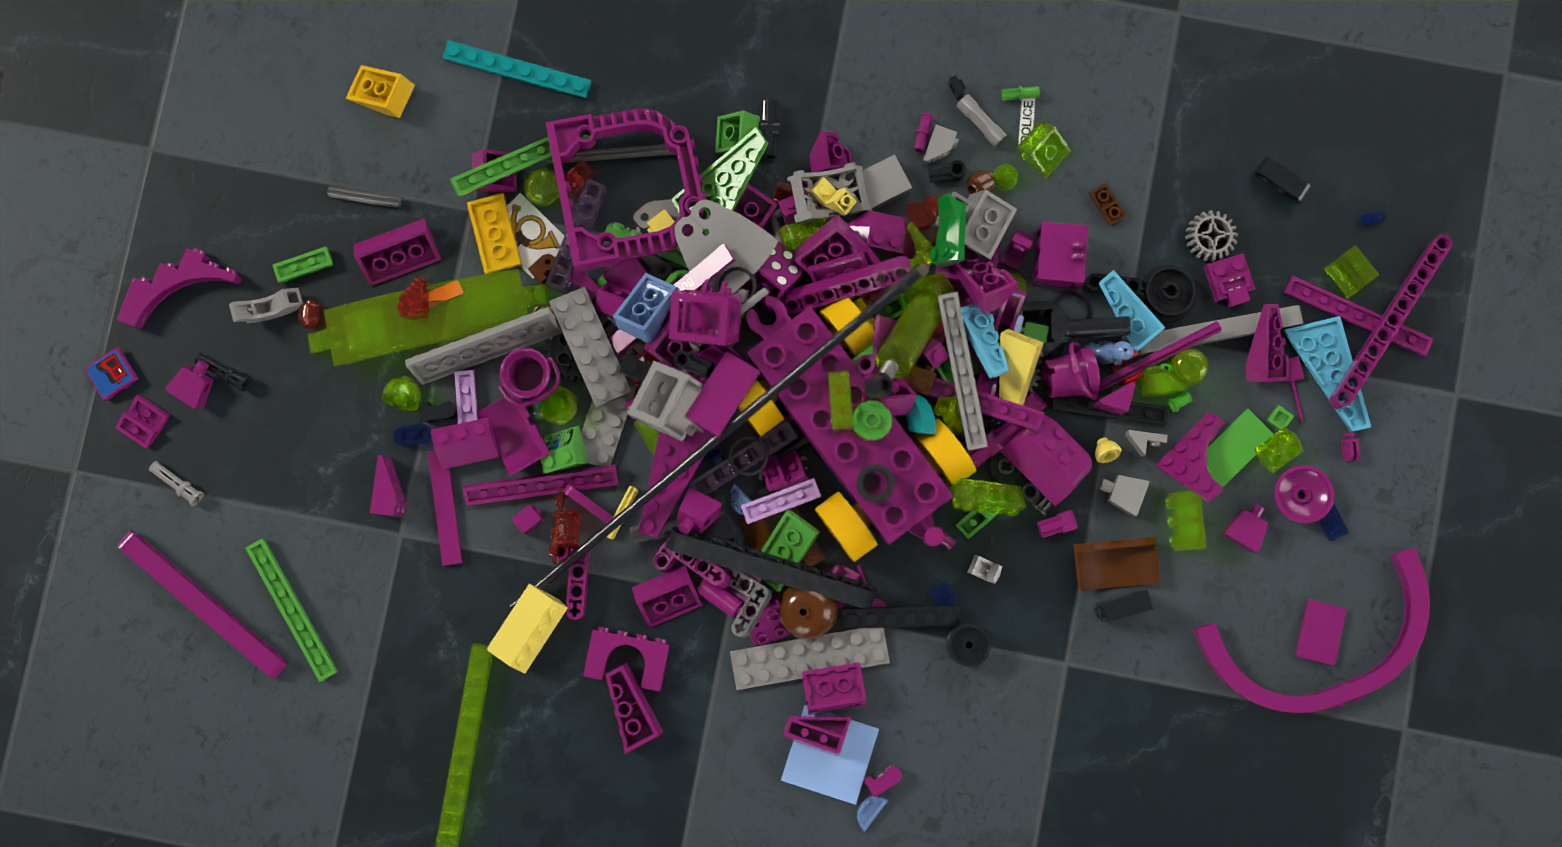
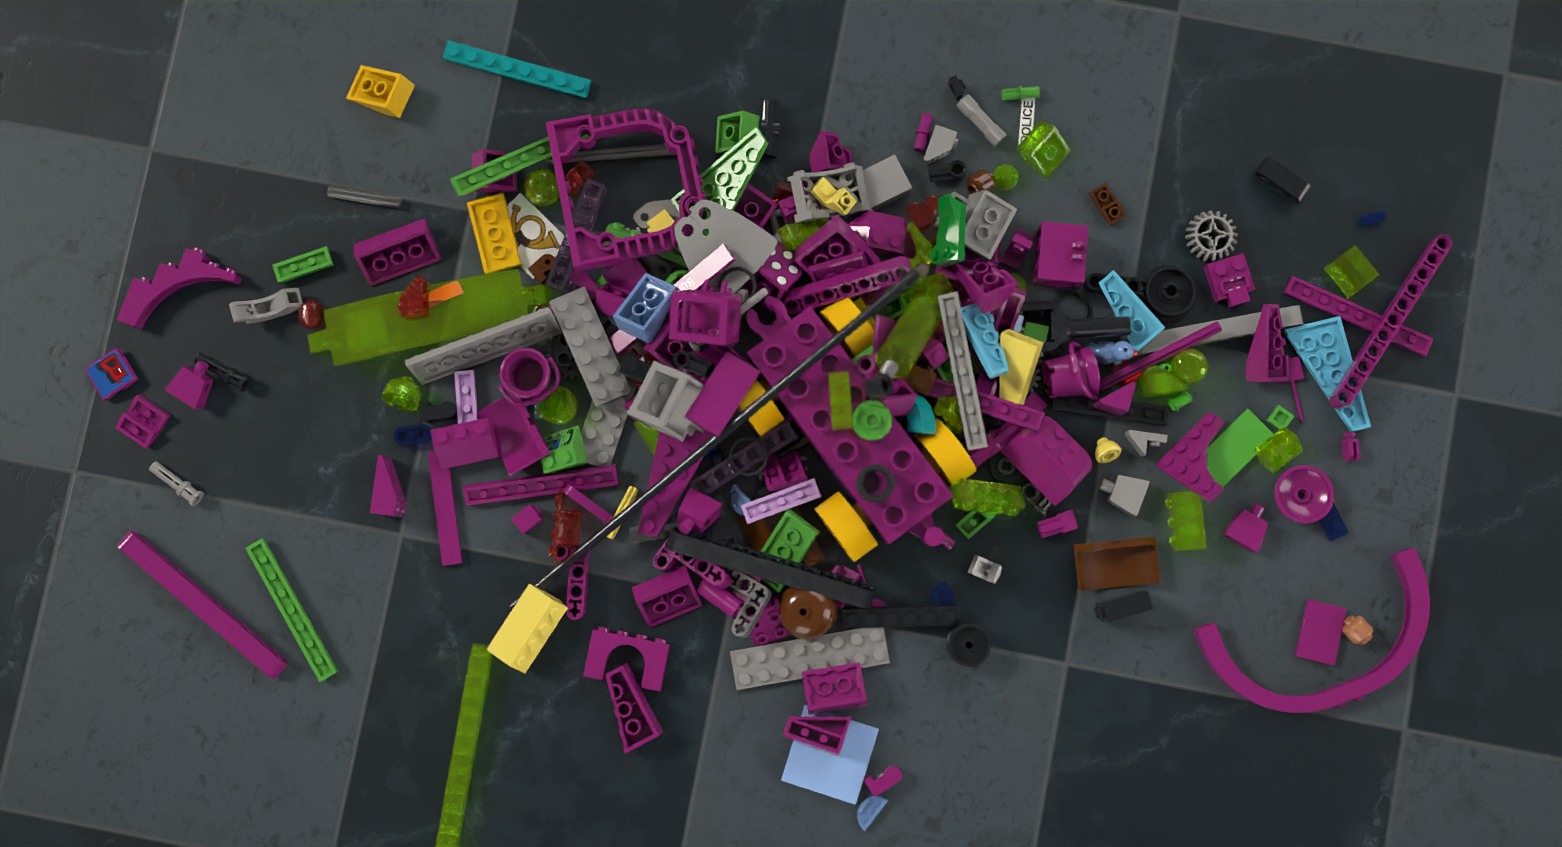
(1357, 629): none -> nougat head

